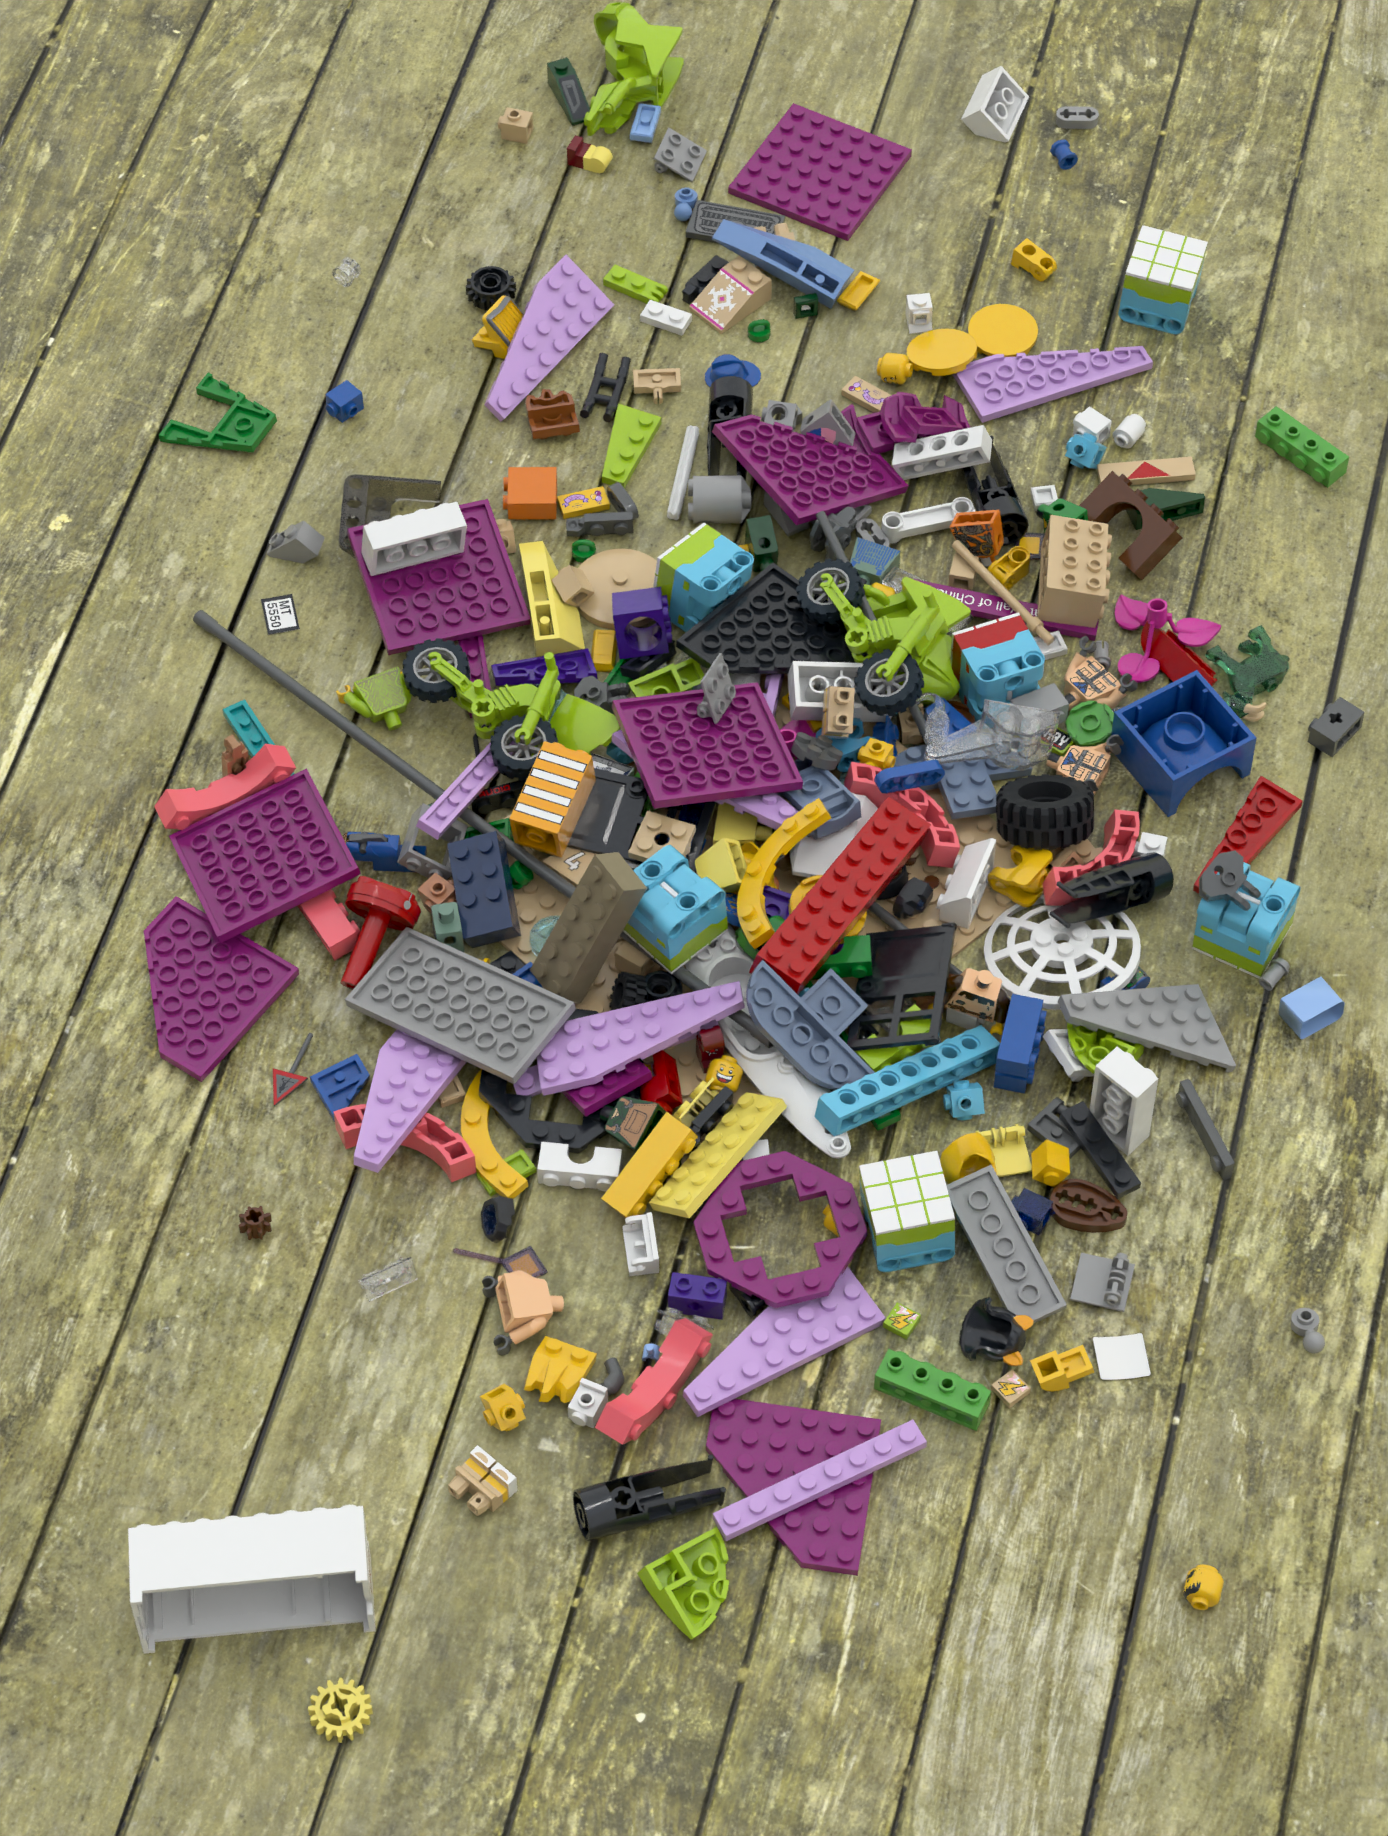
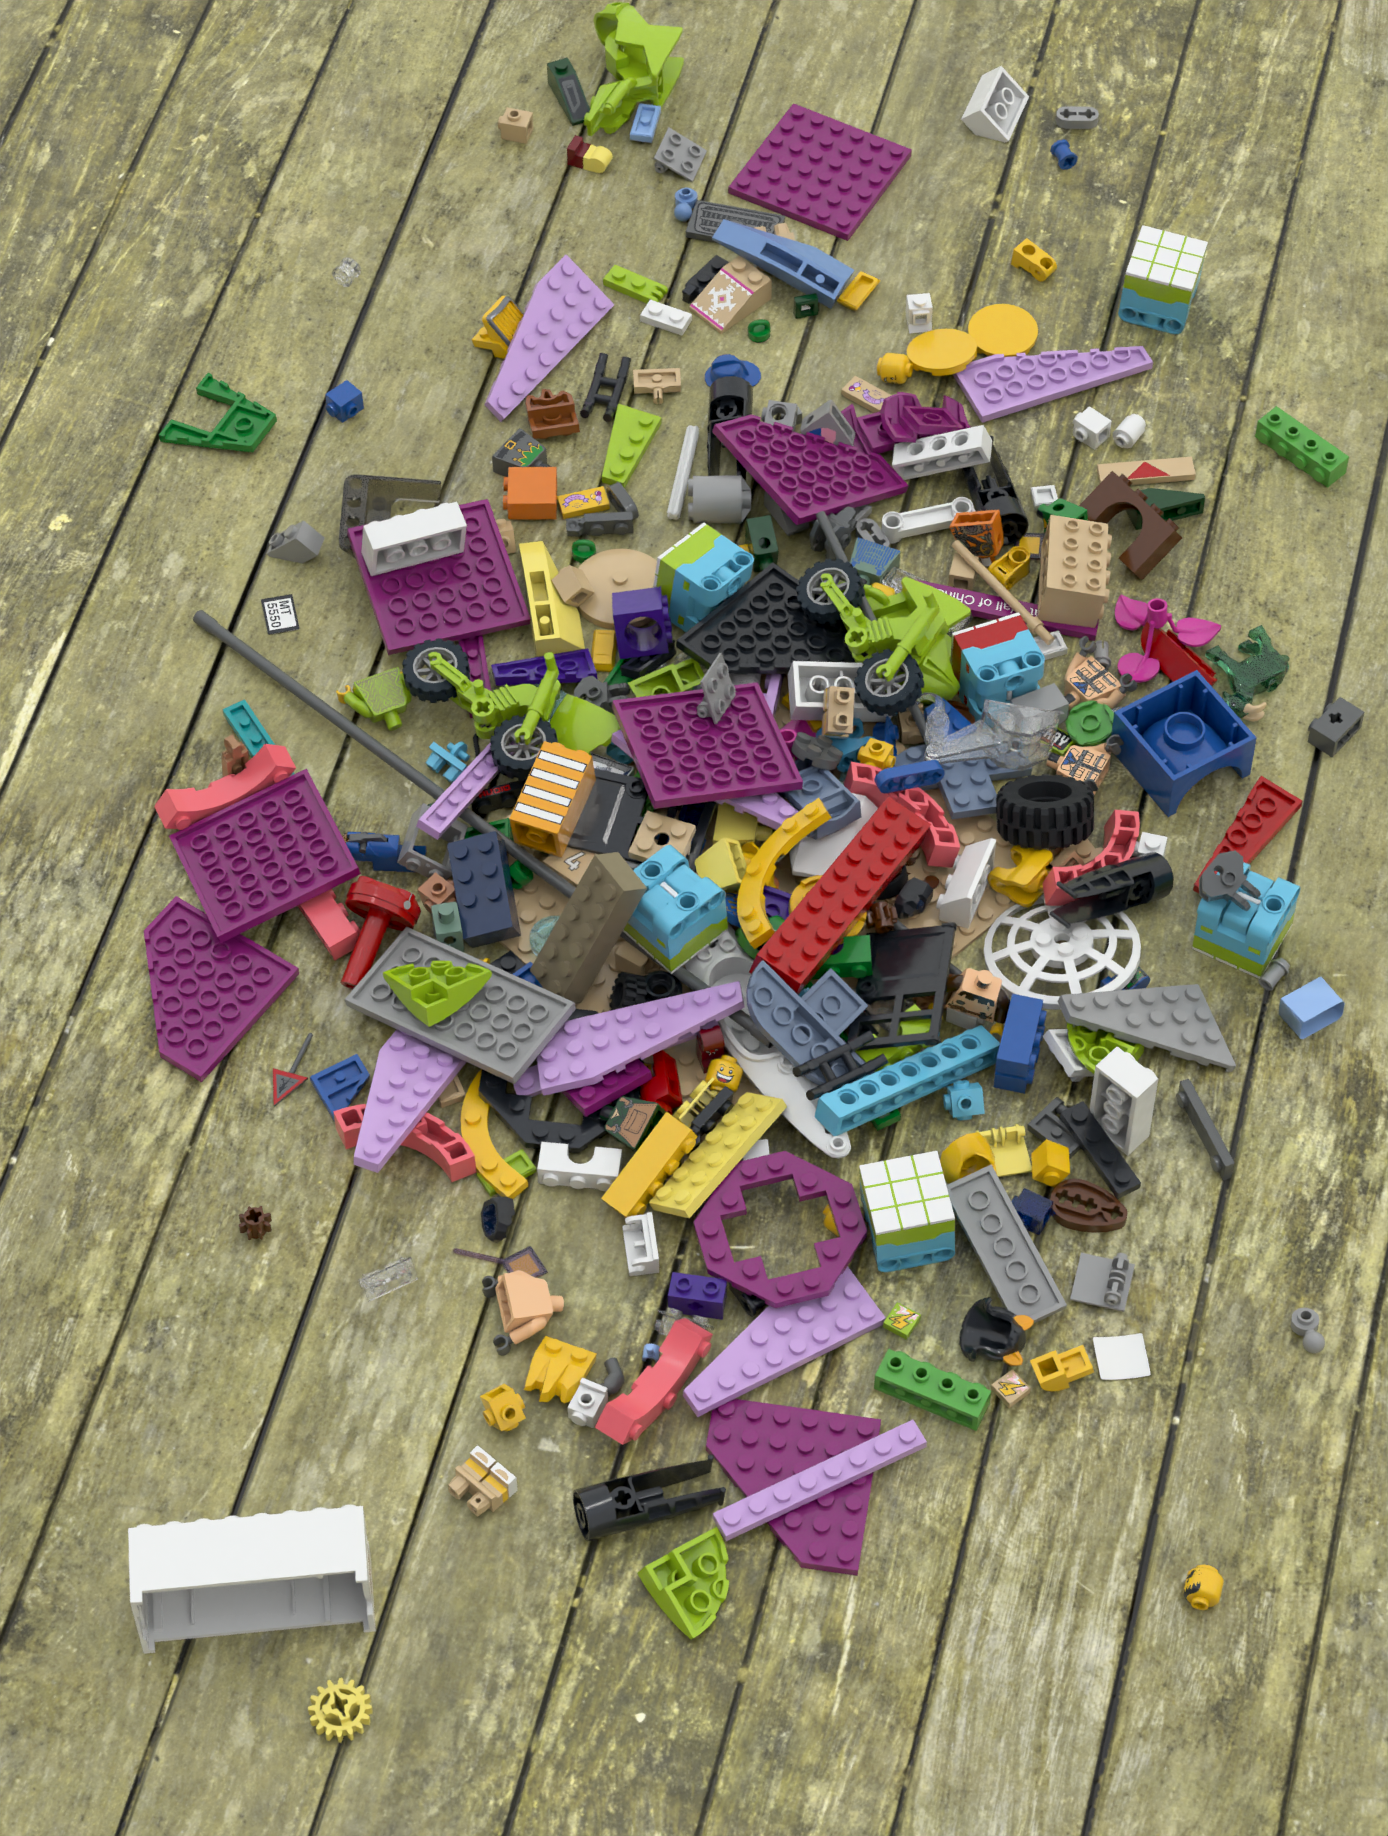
(436, 990): none -> lime brick
(440, 757): none -> medium azure hips
(488, 286): black gear -> none
(519, 451): none -> dark grey torso
(843, 1052): none -> black piece
(881, 917): none -> reddish brown gear
(1084, 450): medium azure brick -> none

